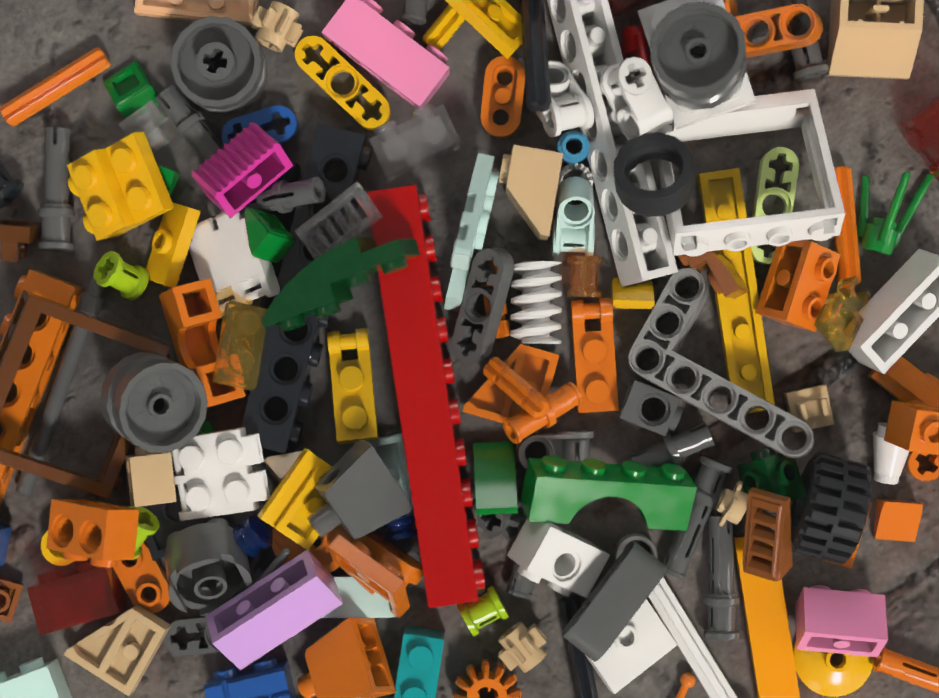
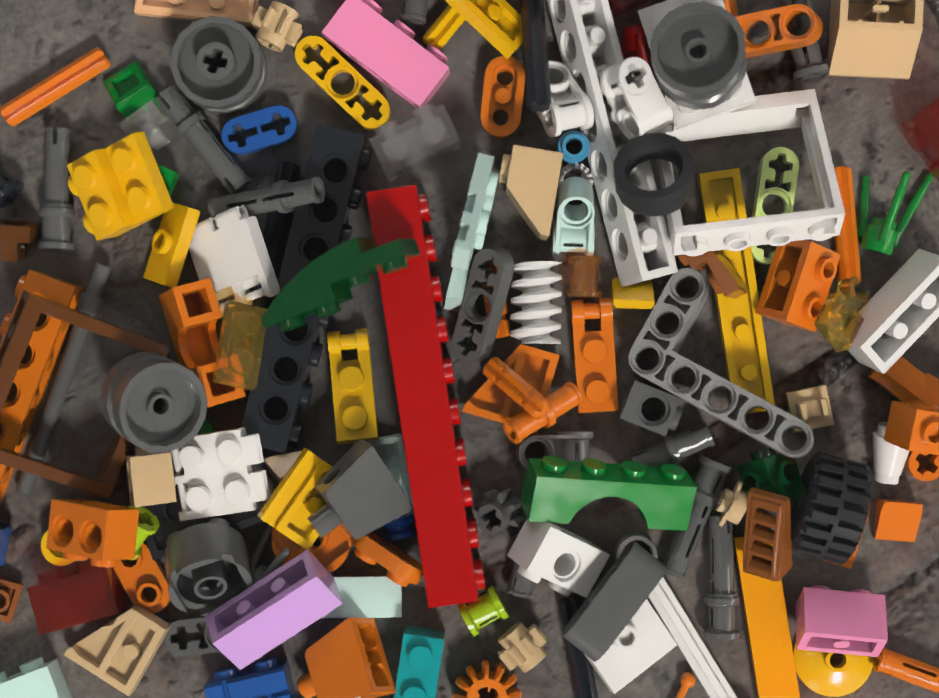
(121, 276): lime bush -> none
(242, 169): dark pink brick -> none
(252, 536): clear blue bush -> none
(267, 235): green slope -> none
(313, 236): clear slope -> none
(382, 579): orange wing -> none
(495, 478): green slope -> none

